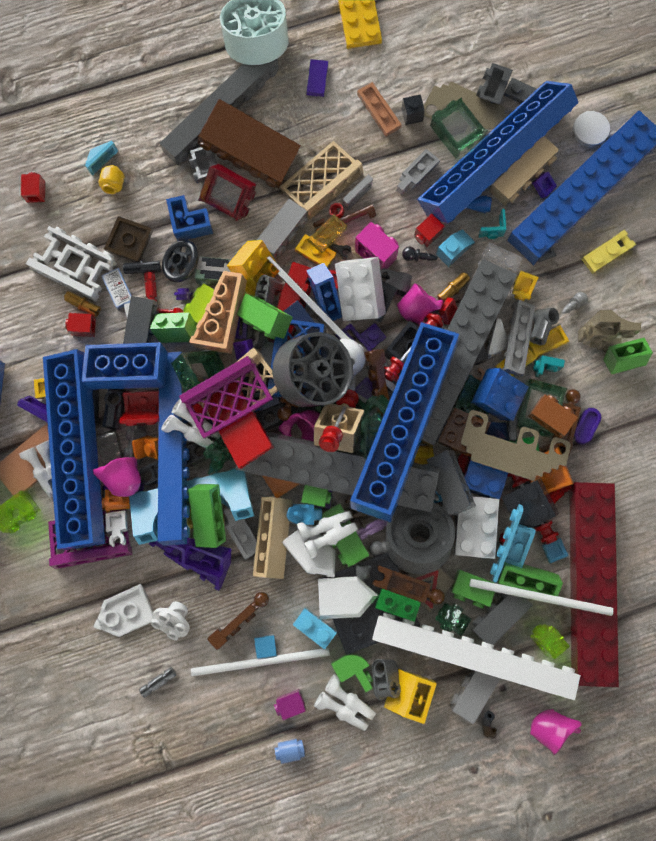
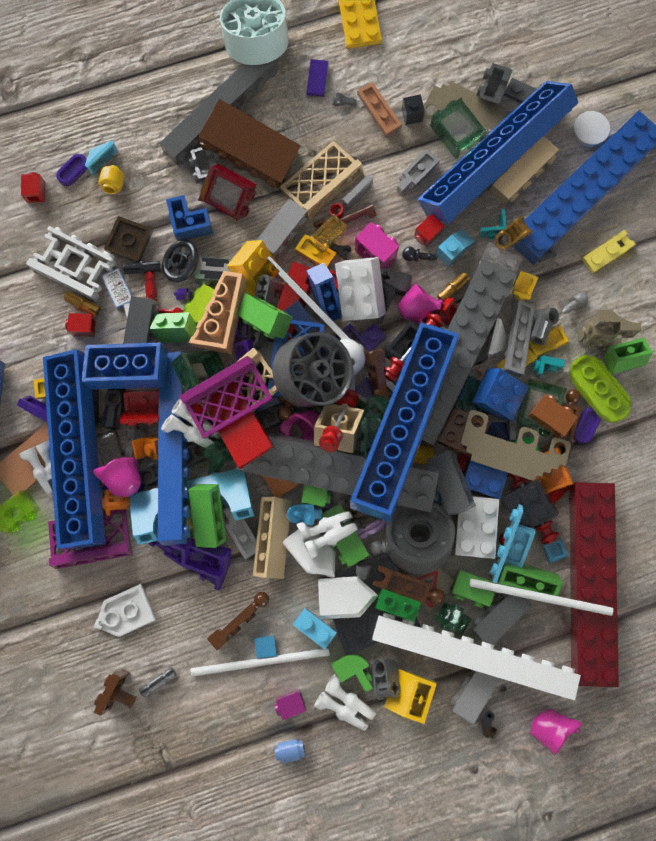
(72, 170): none -> dark purple tile
(113, 693): none -> reddish brown plate
(116, 524): white plate -> none
(171, 620): white plate -> none
(341, 99): none -> dark grey piece
(481, 204): blue cone -> none
(515, 232): none -> pearl gold piece
(544, 184): dark purple plate -> none
(549, 640): clear neon green brick -> none
(600, 388): none -> lime tile

